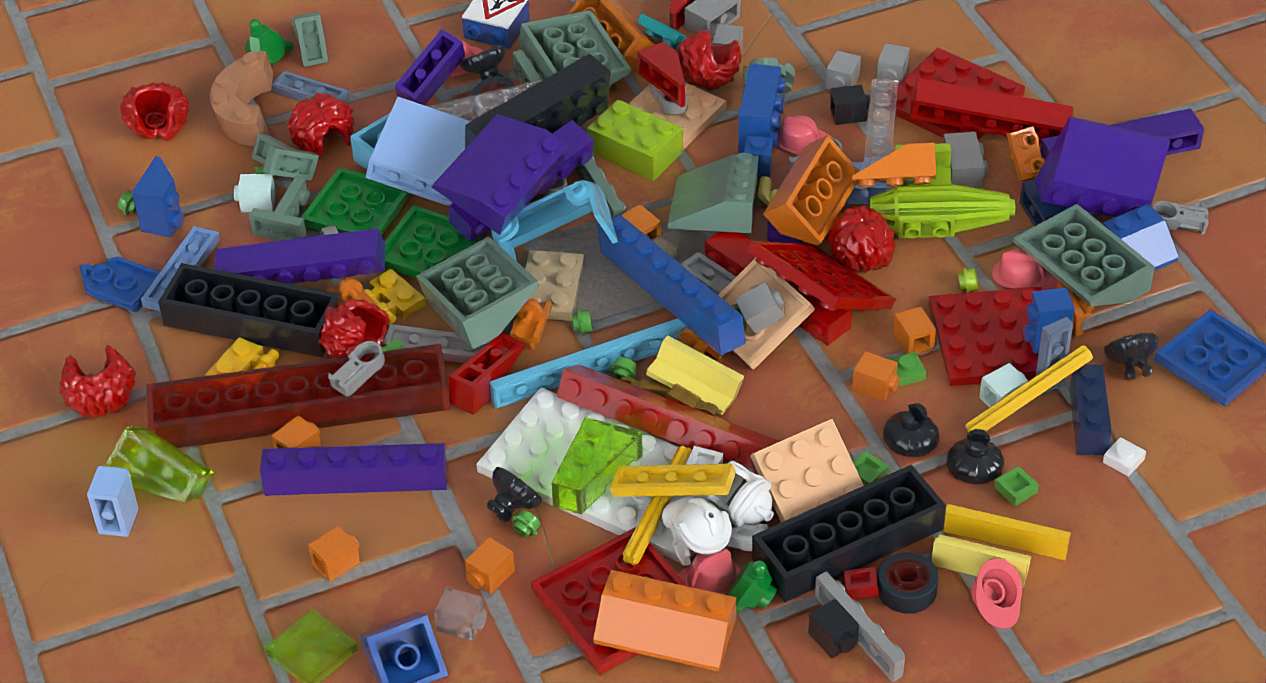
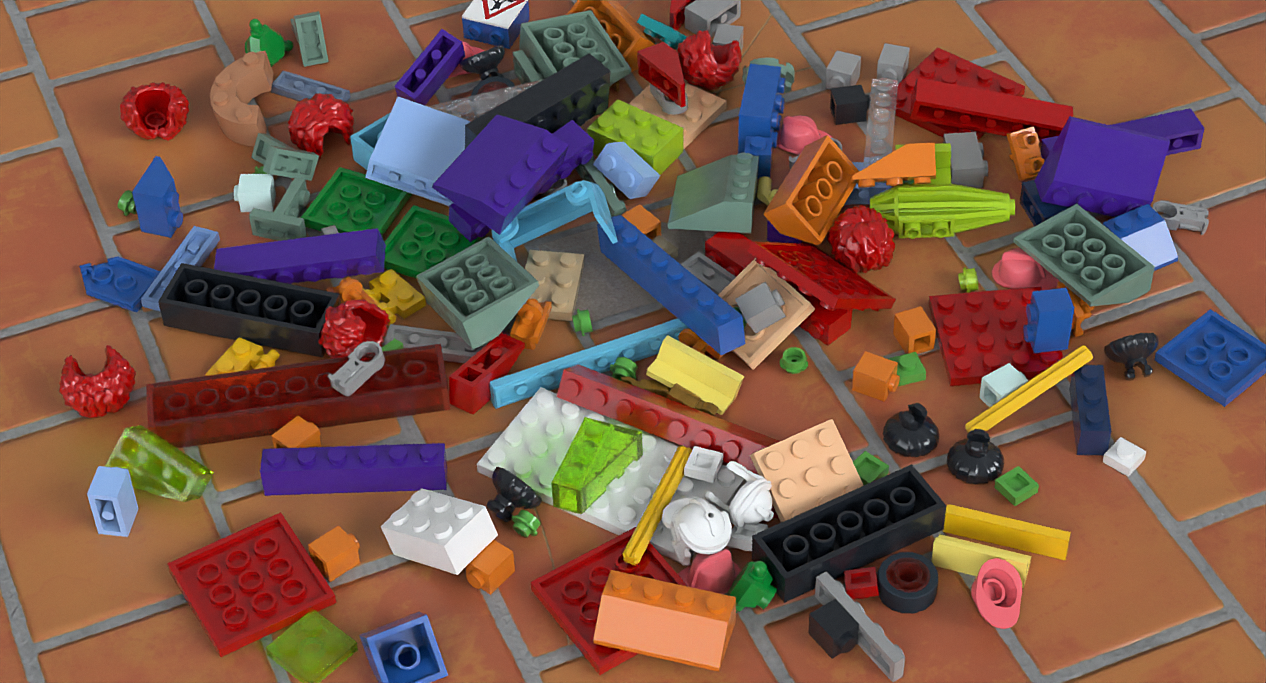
(251, 584): none -> red plate
(439, 531): none -> white brick
(460, 614): clear brick -> none
(626, 170): none -> light blue brick
(673, 480): yellow plate -> none
(794, 360): none -> bright green plate
(1054, 346): sand blue tile -> none

